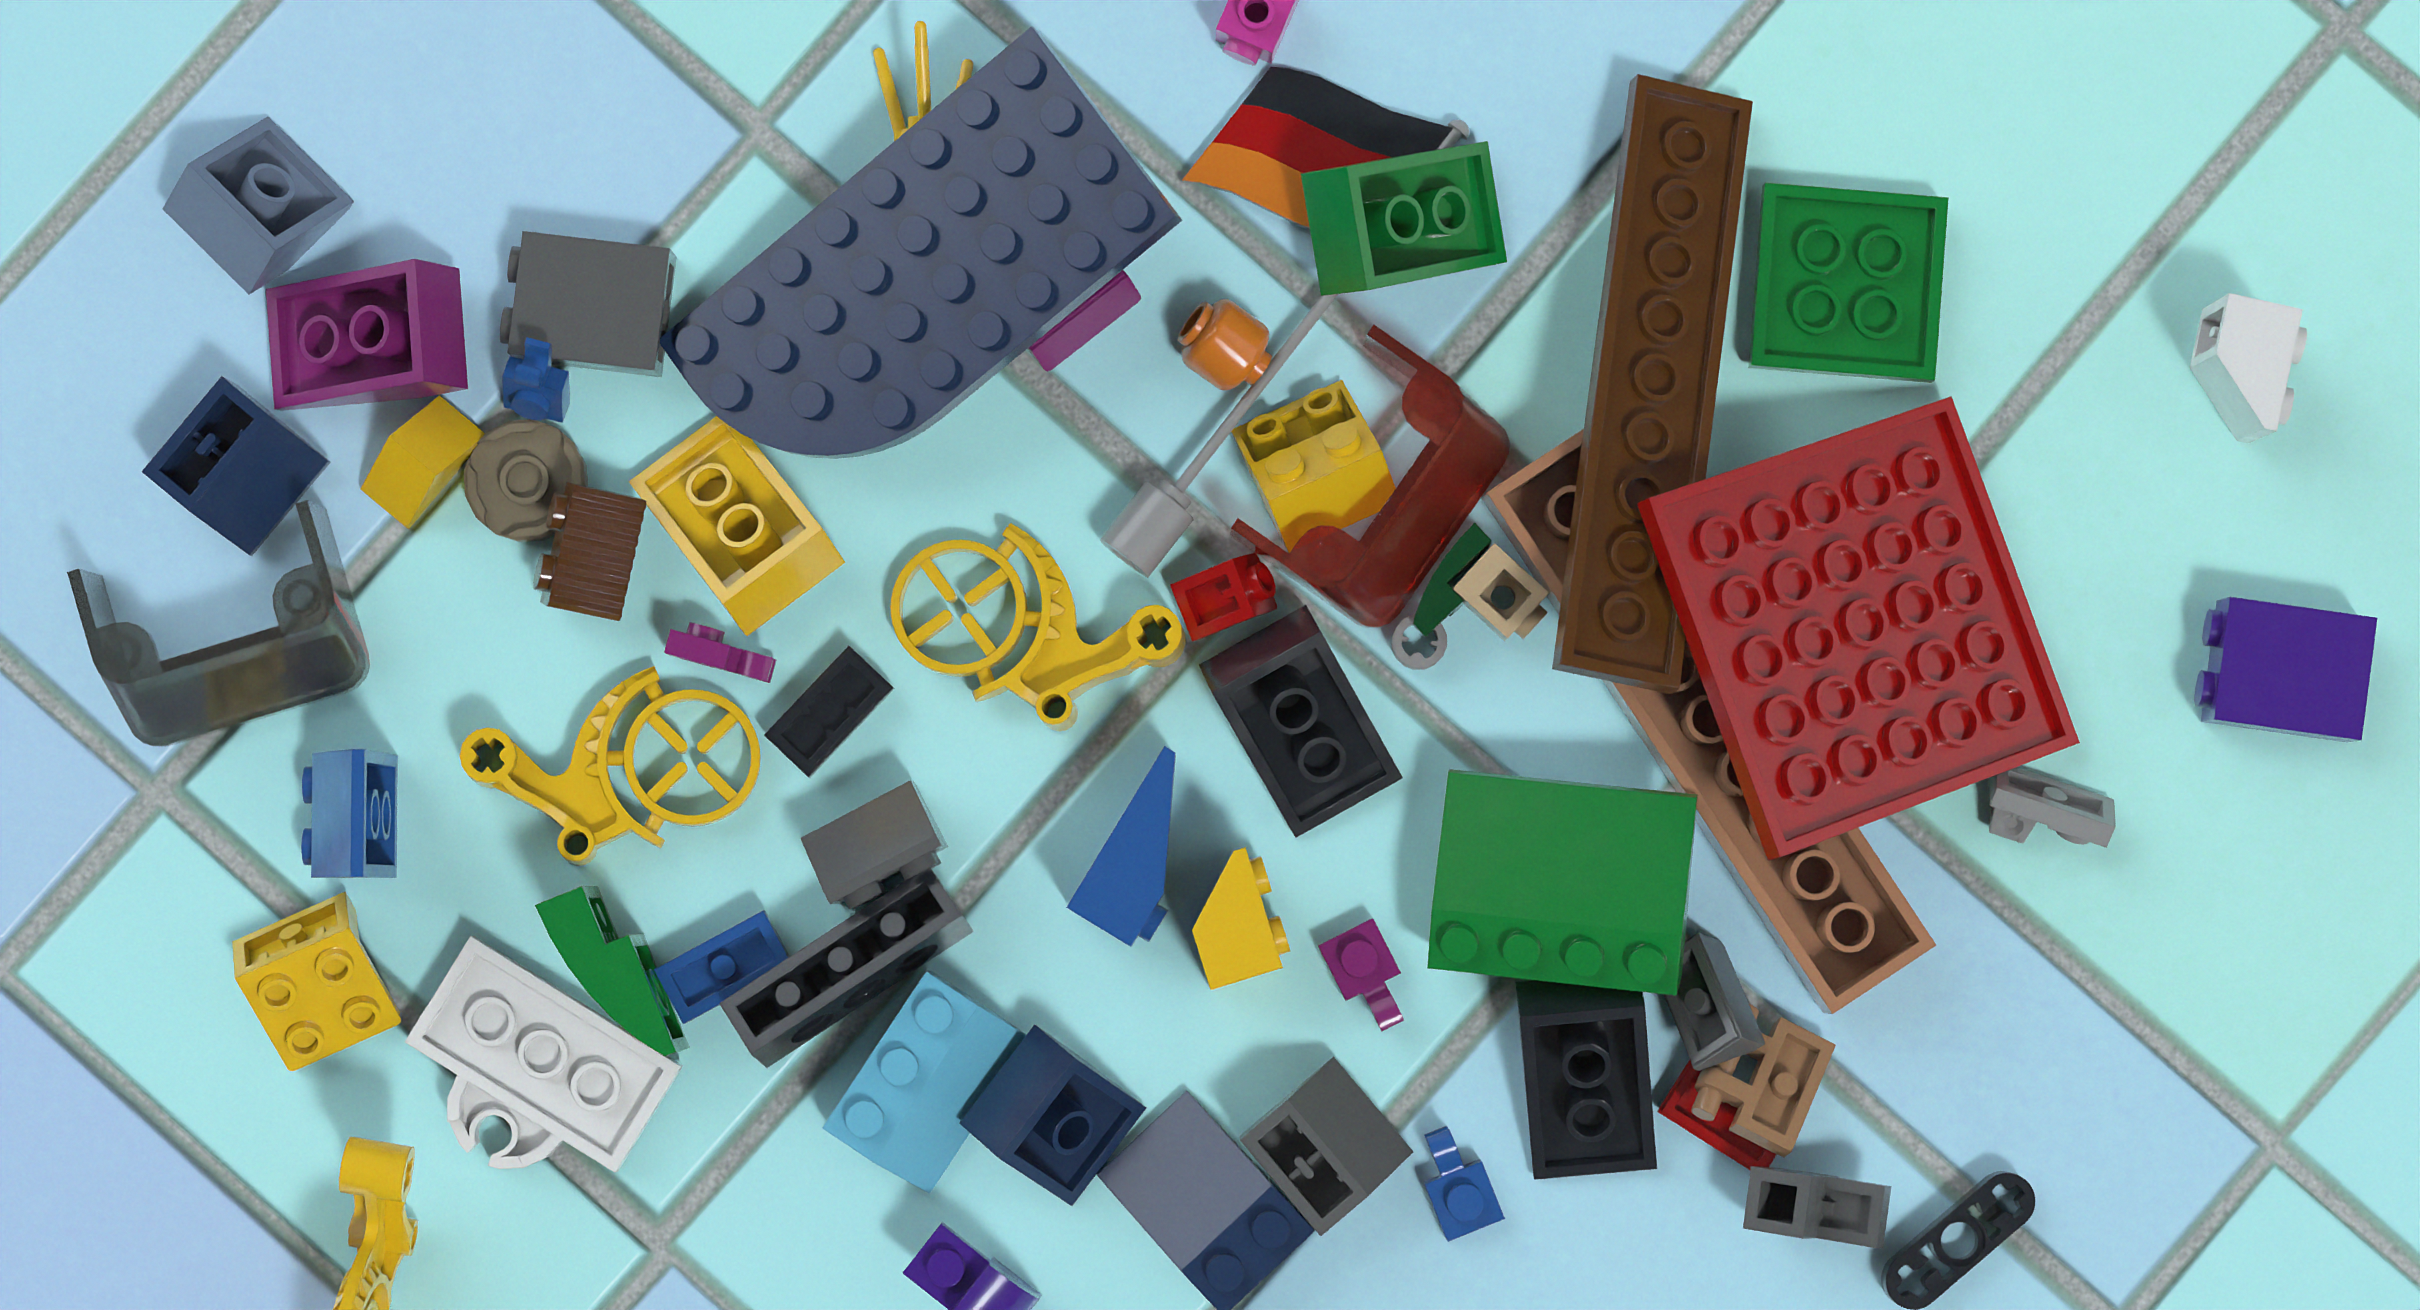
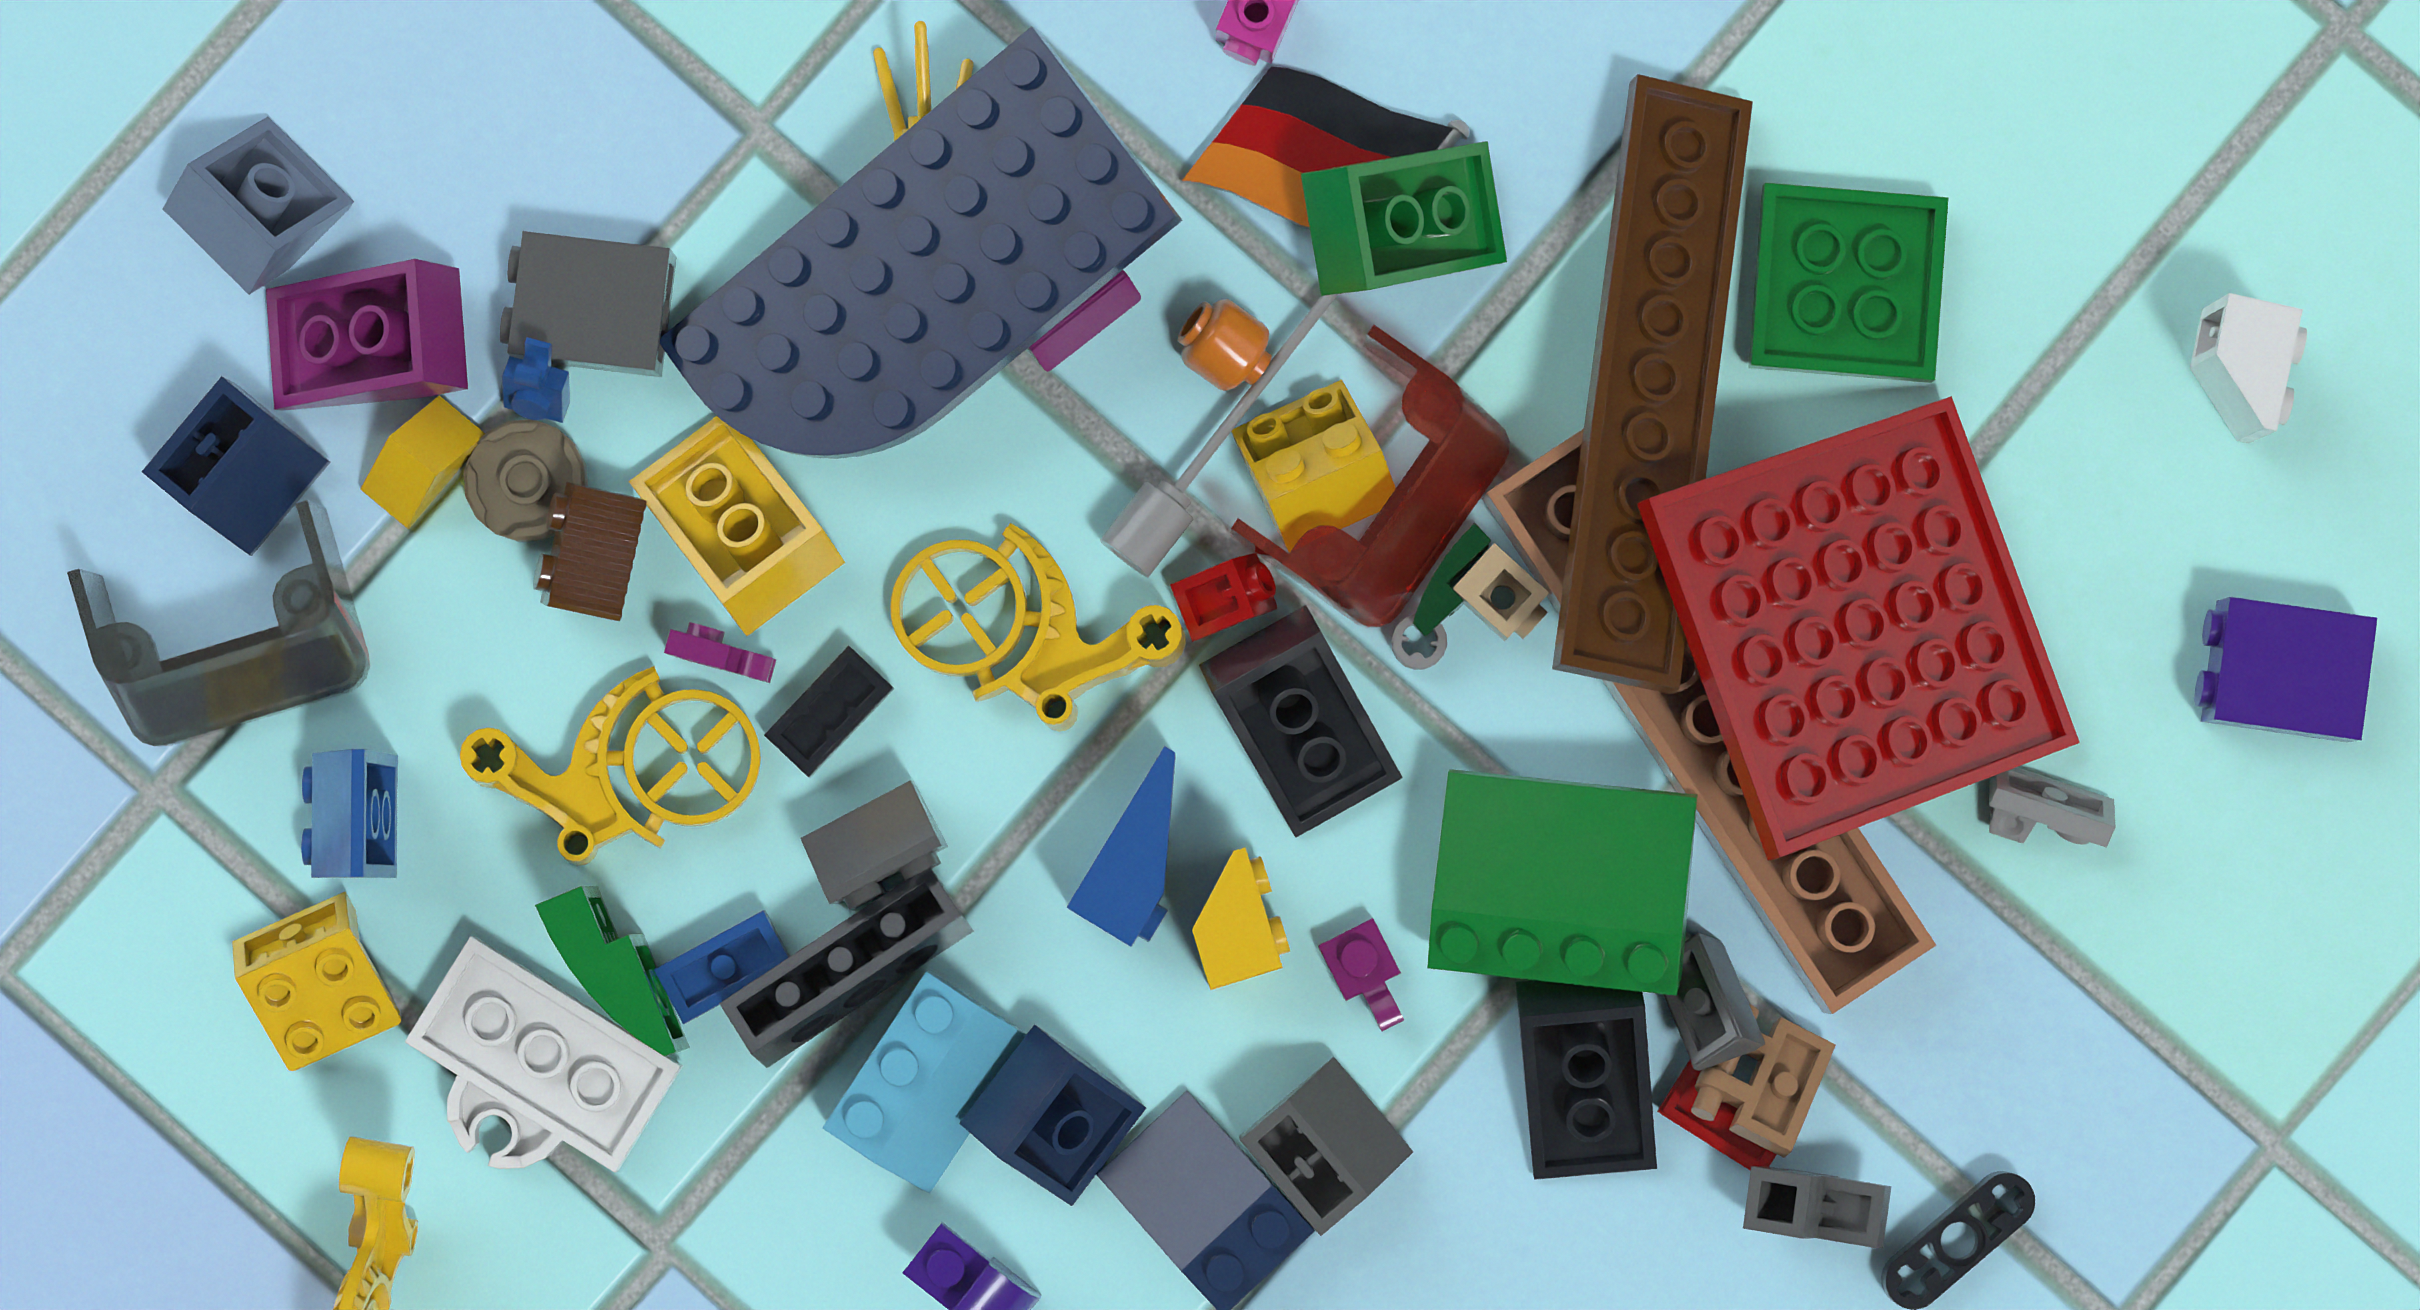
(1461, 1192): blue plate -> none

